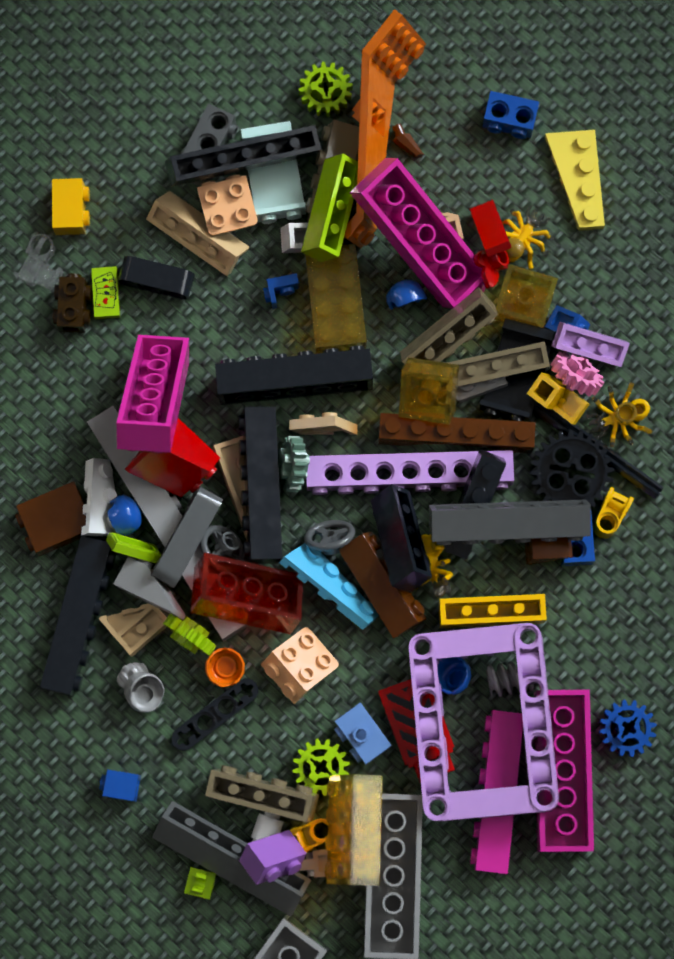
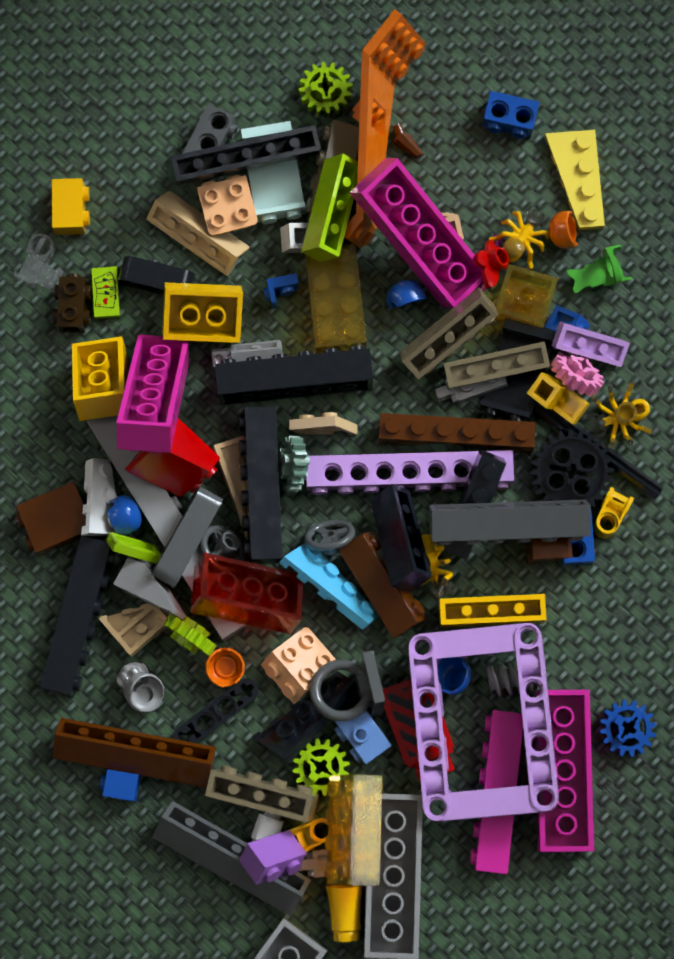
(99, 377): none -> yellow brick
(133, 752): none -> reddish brown brick
(200, 883): lime tile -> none
(202, 312): none -> yellow brick
(242, 351): none -> light grey hinge
(297, 728): none -> black wing
(345, 911): none -> yellow plant
(367, 683): none -> dark grey tile
(428, 390): clear yellow brick -> none
(490, 228): red tile -> none
(563, 230): none -> orange hair
(602, 272): none -> bright green hair

